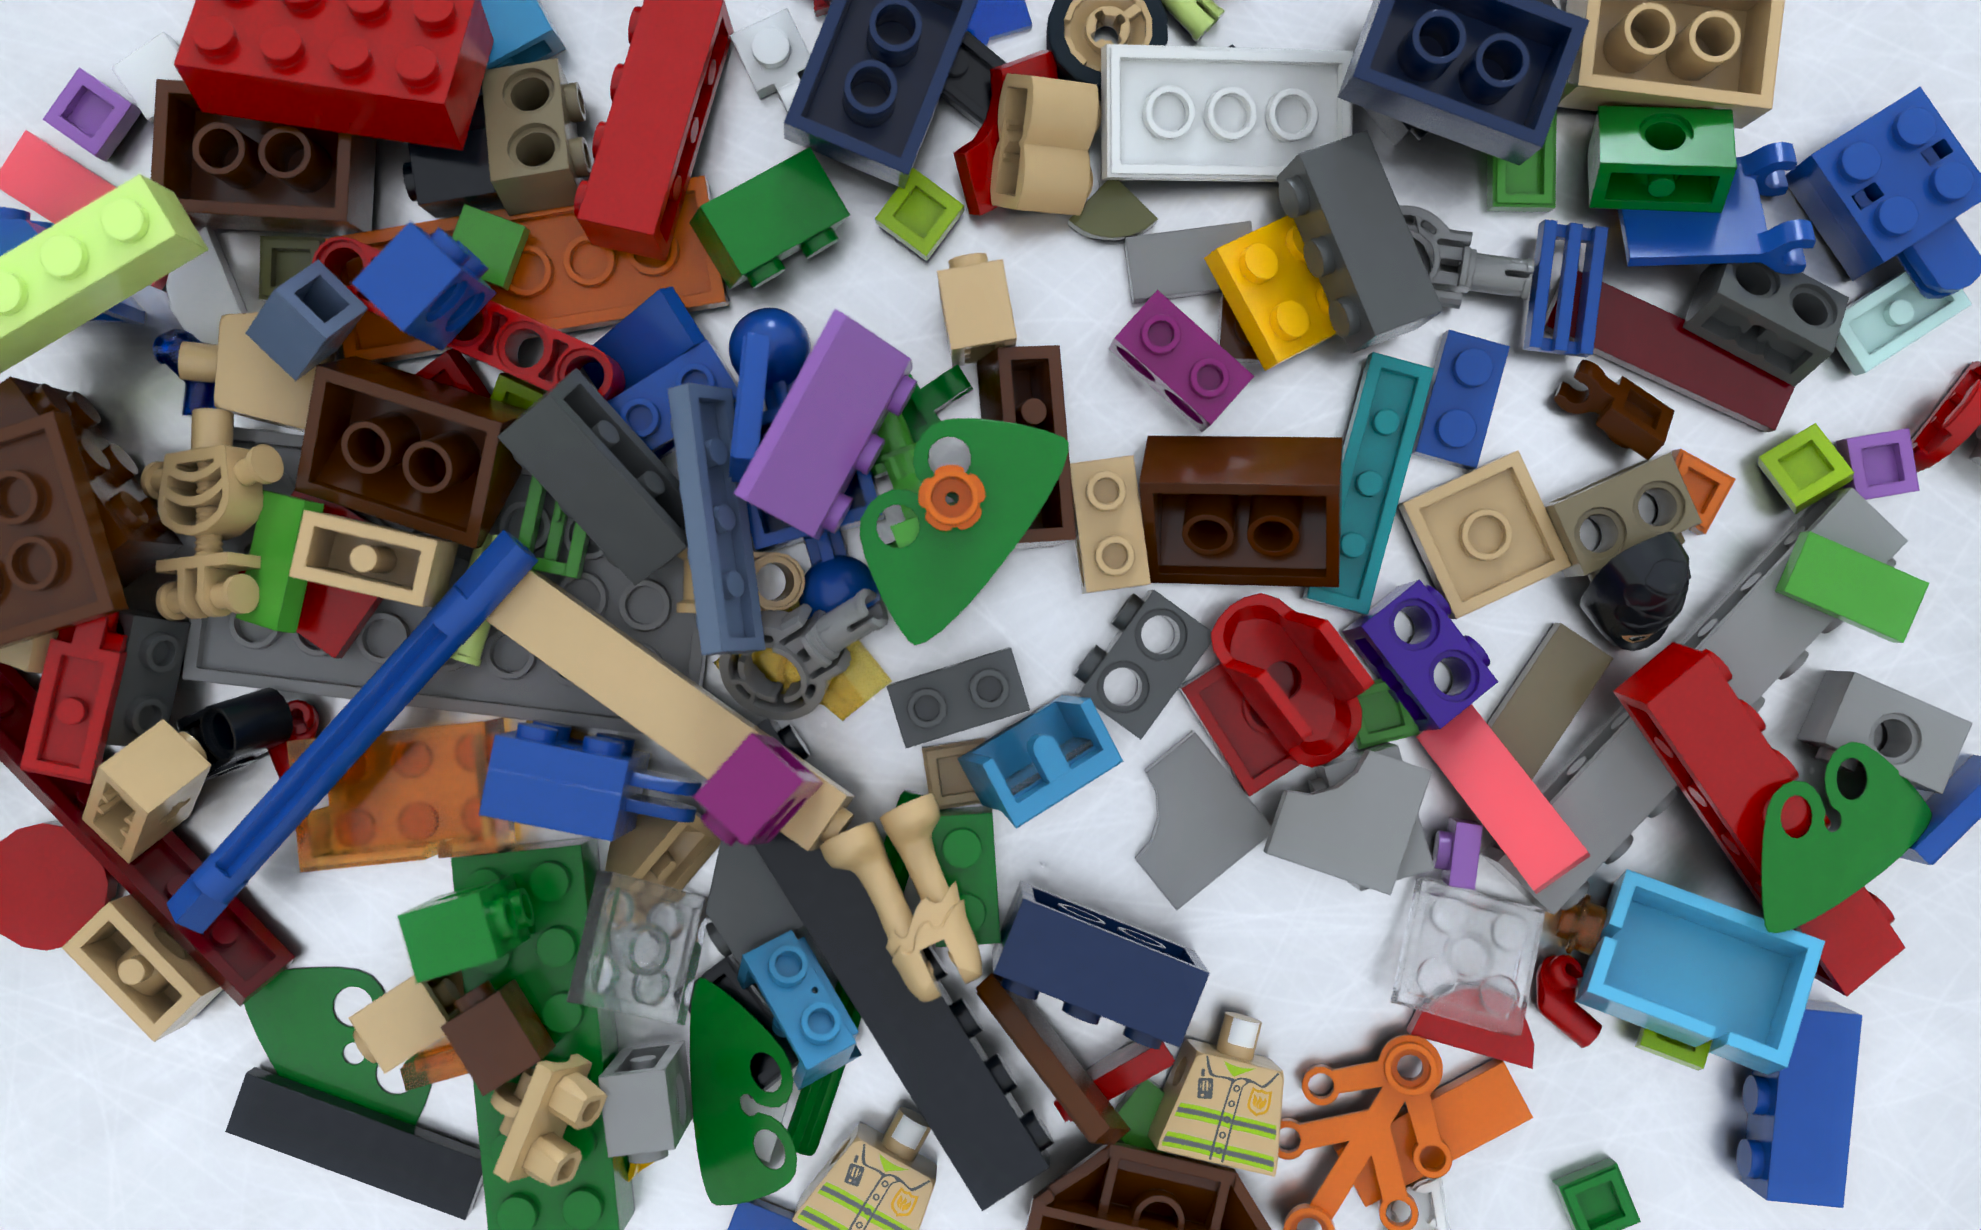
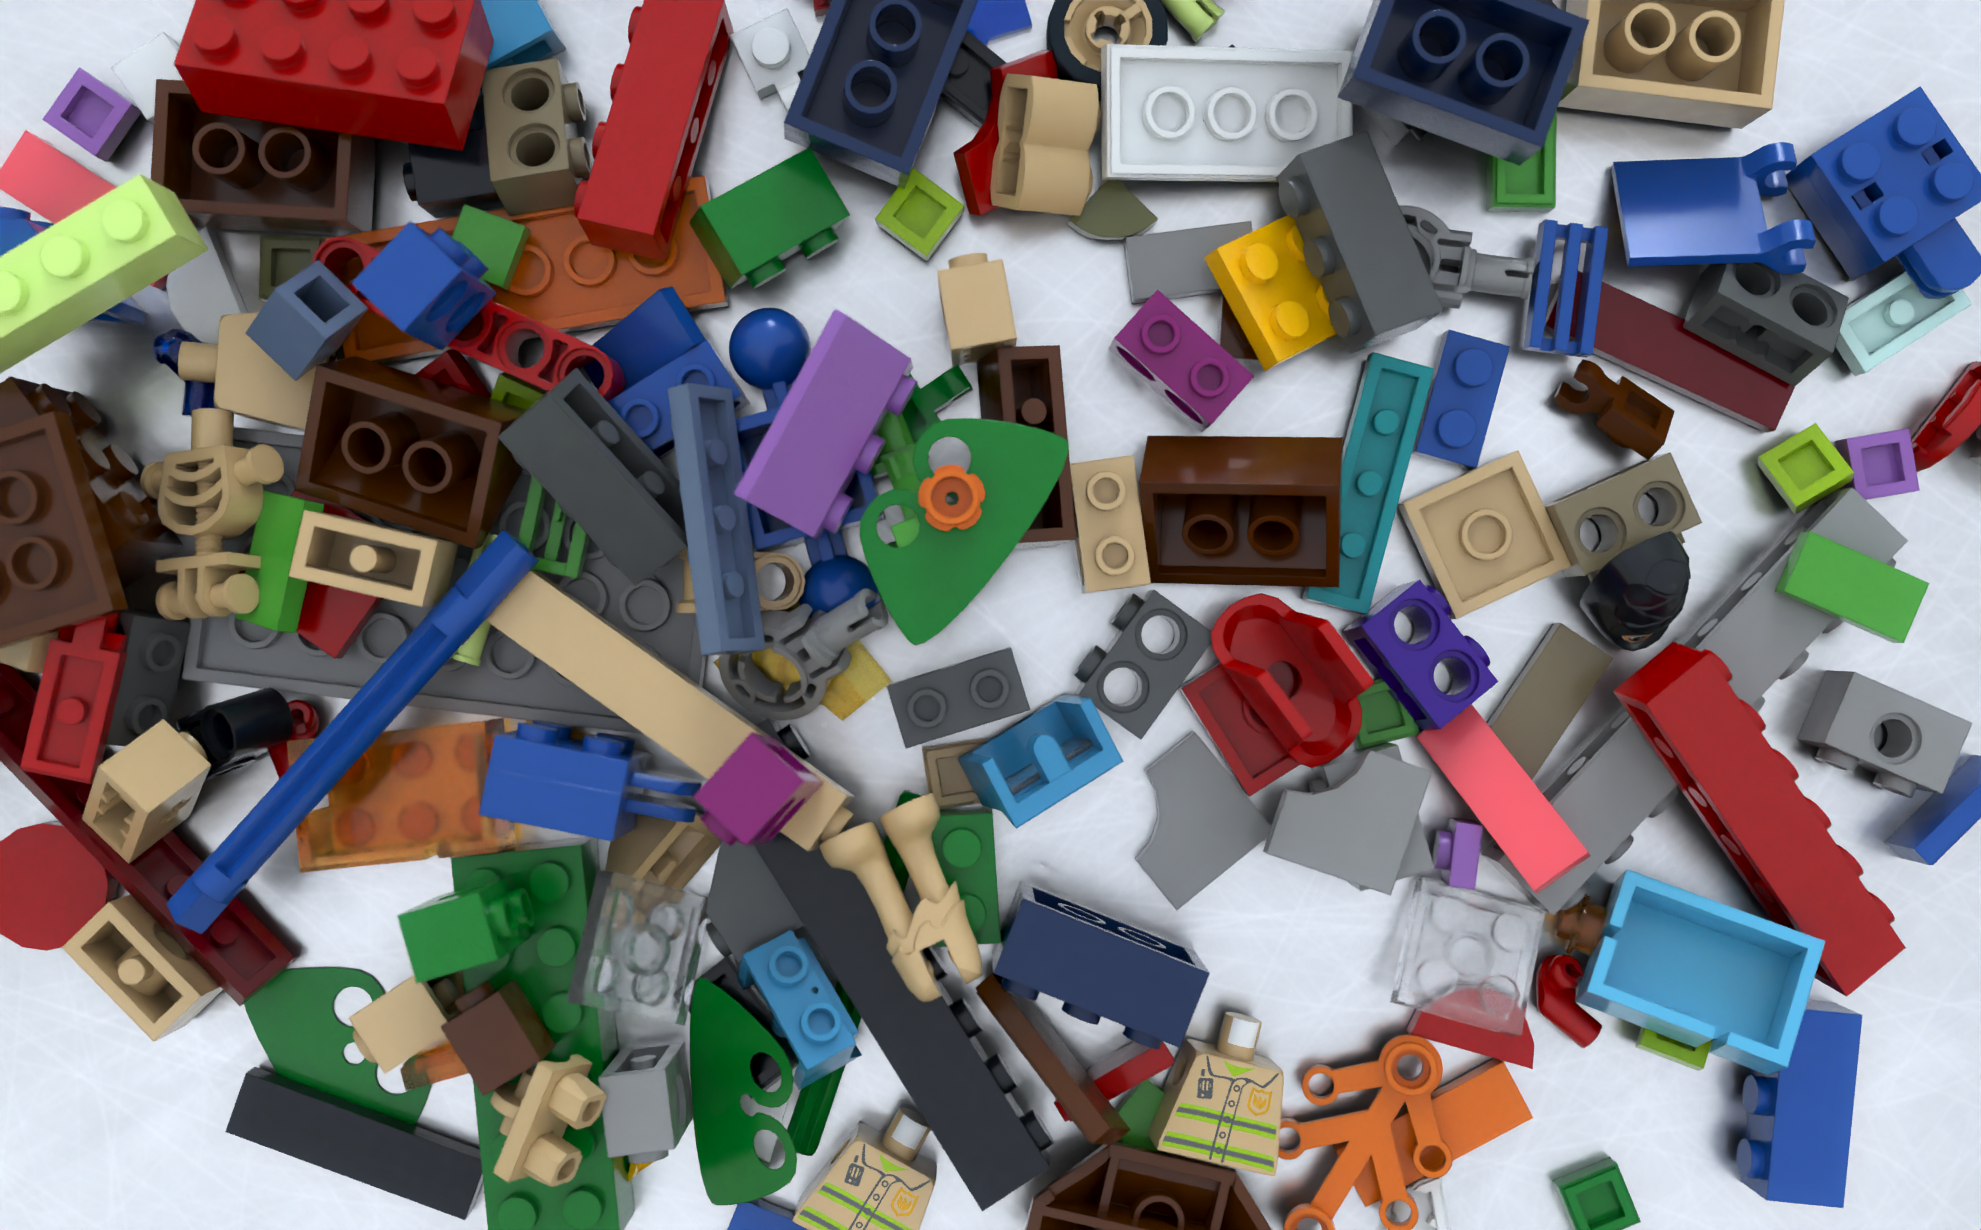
(749, 403): blue tile -> none
(1661, 159): green brick -> none
(1705, 485): orange tile -> none
(1825, 867): green piece -> none

